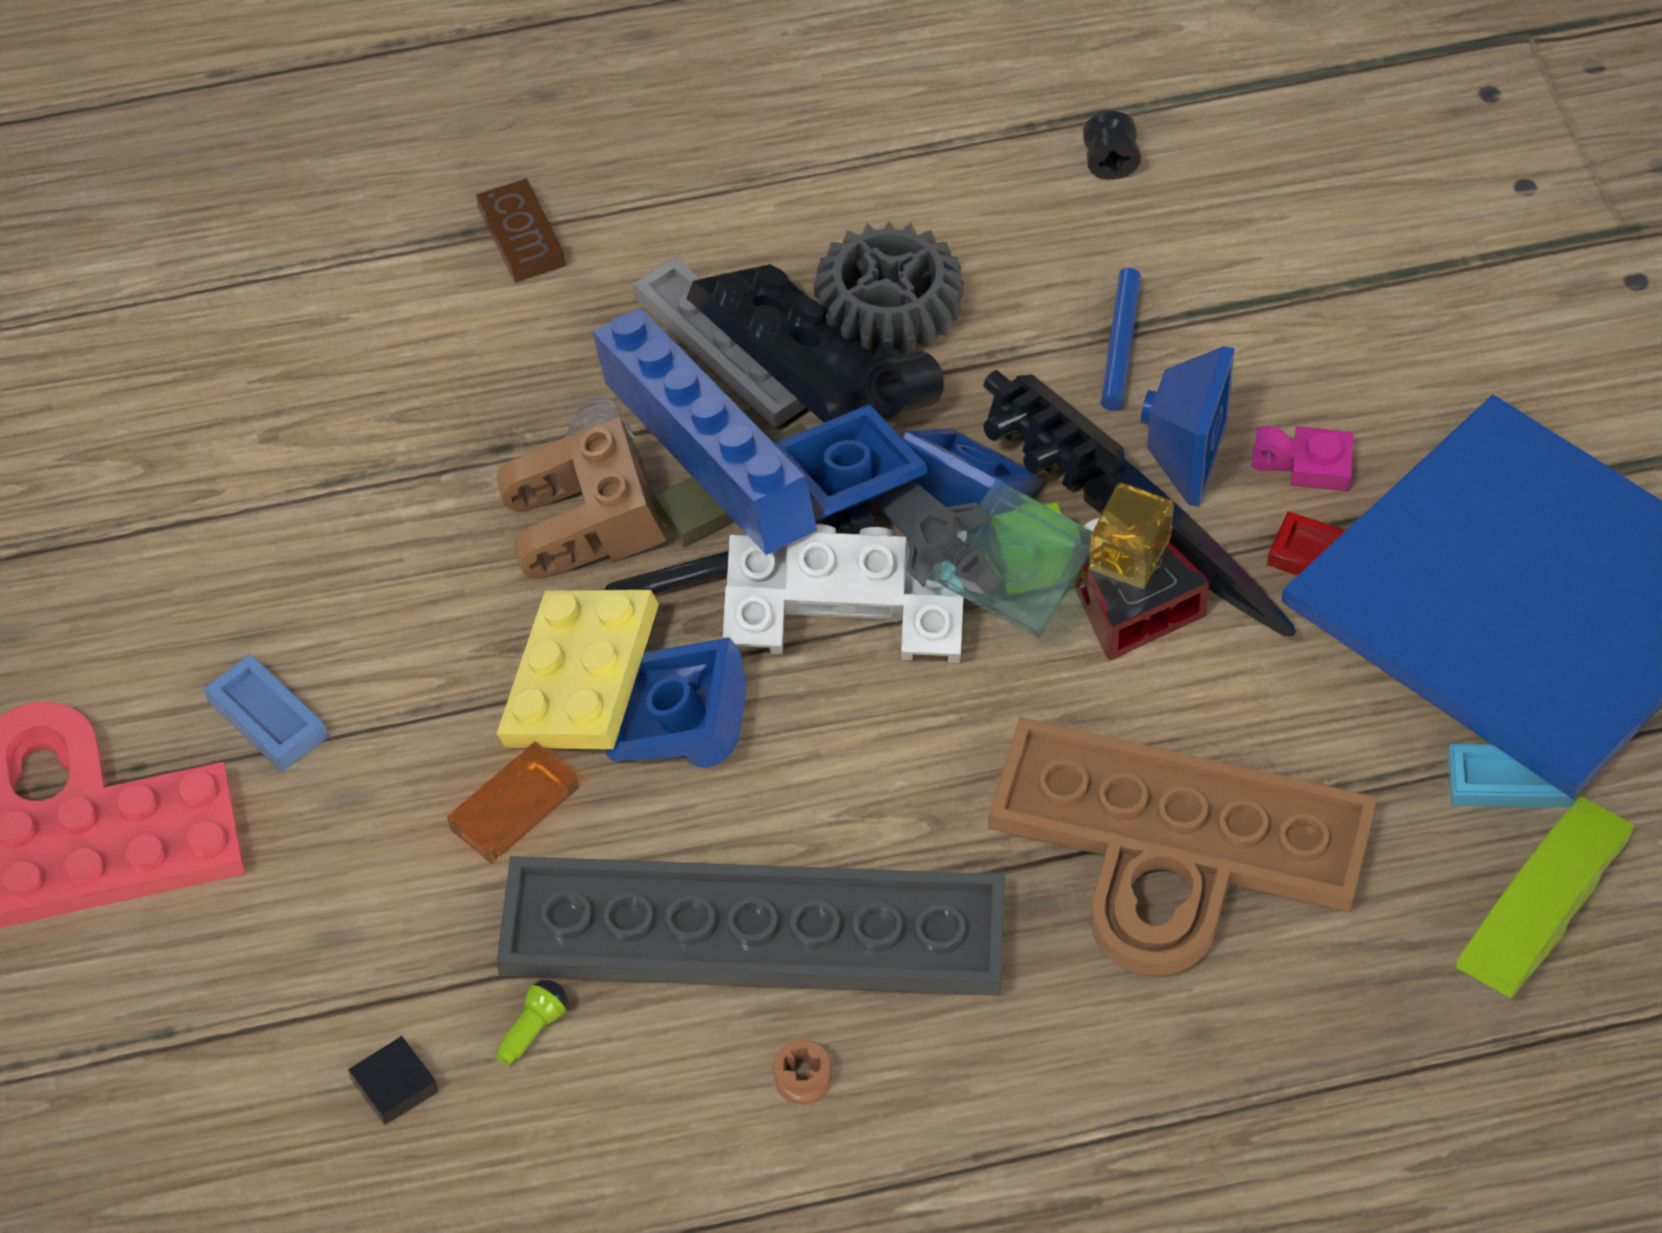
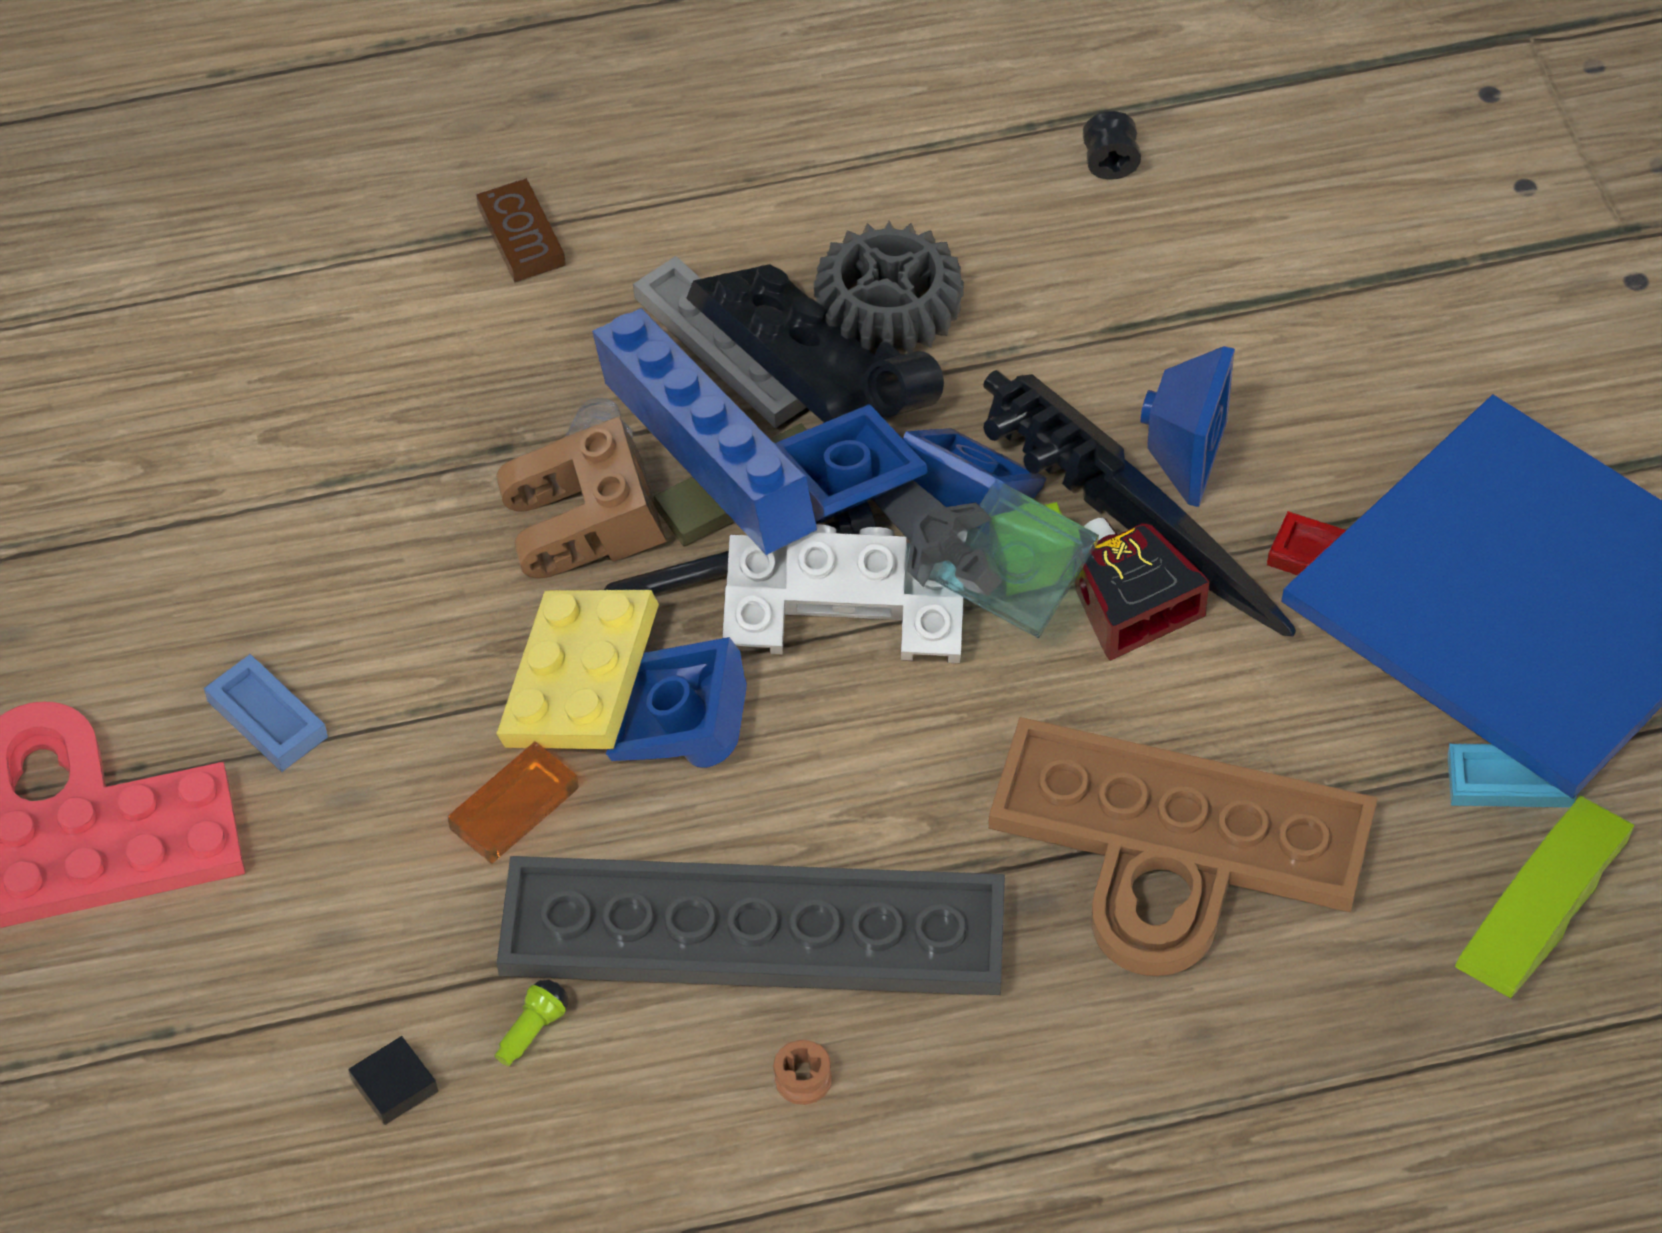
(1120, 339): blue bar -> none
(1131, 535): clear yellow panel -> none
(1314, 456): dark pink plate -> none

